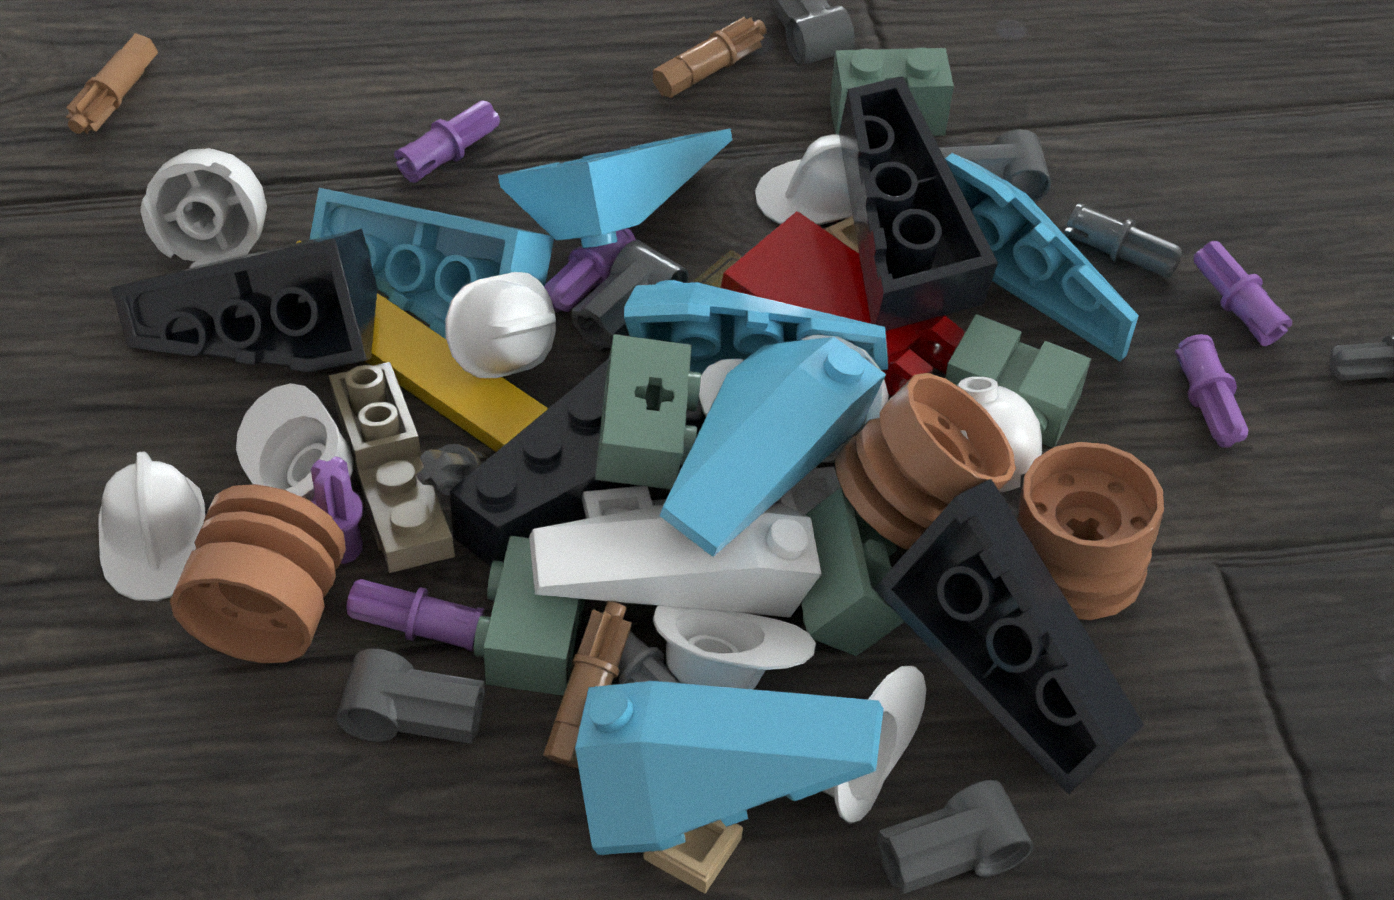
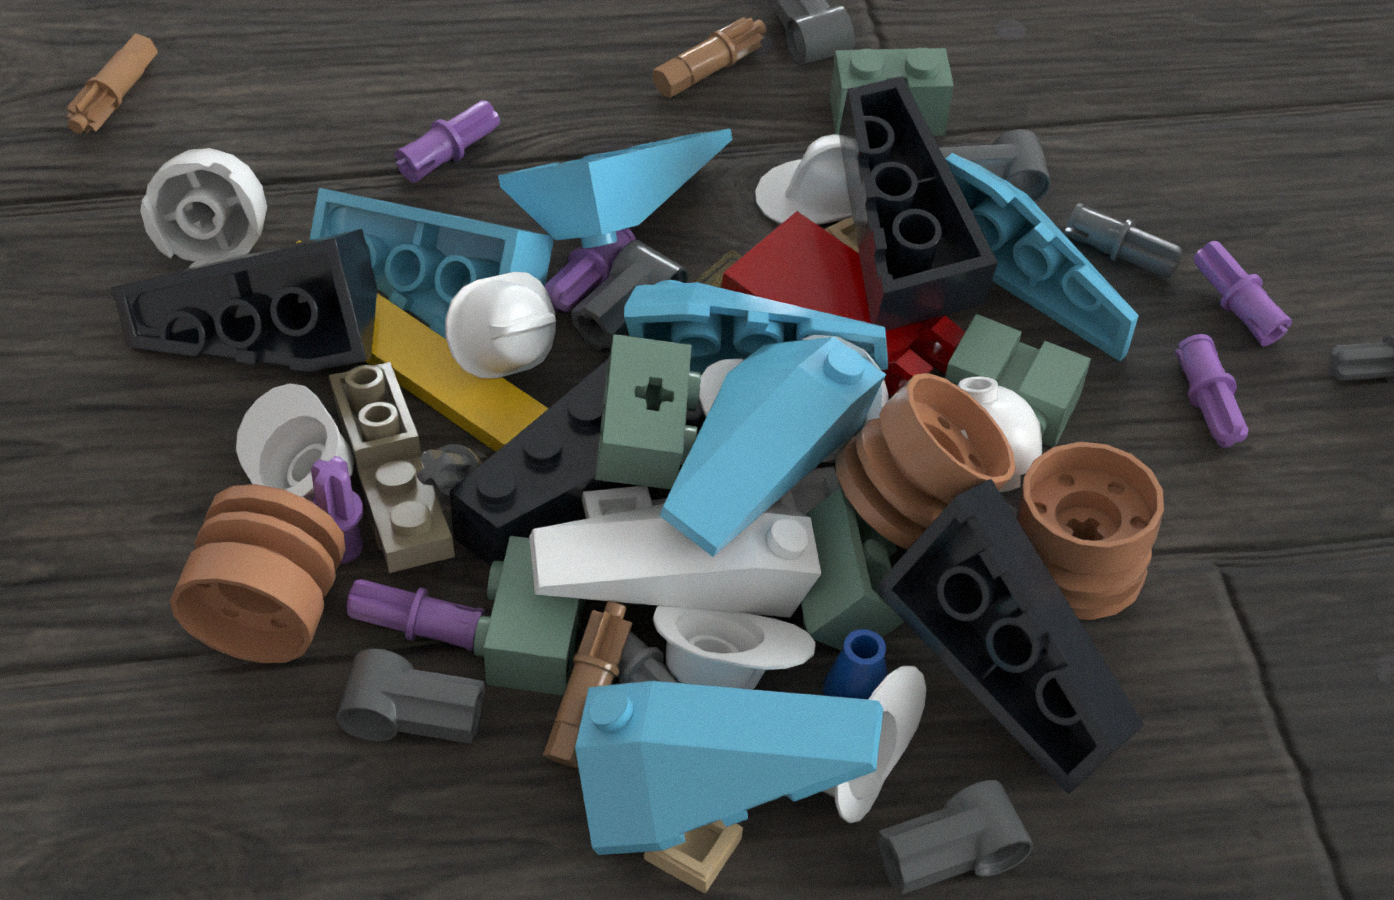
(148, 528): white piece -> none
(858, 666): none -> blue cone

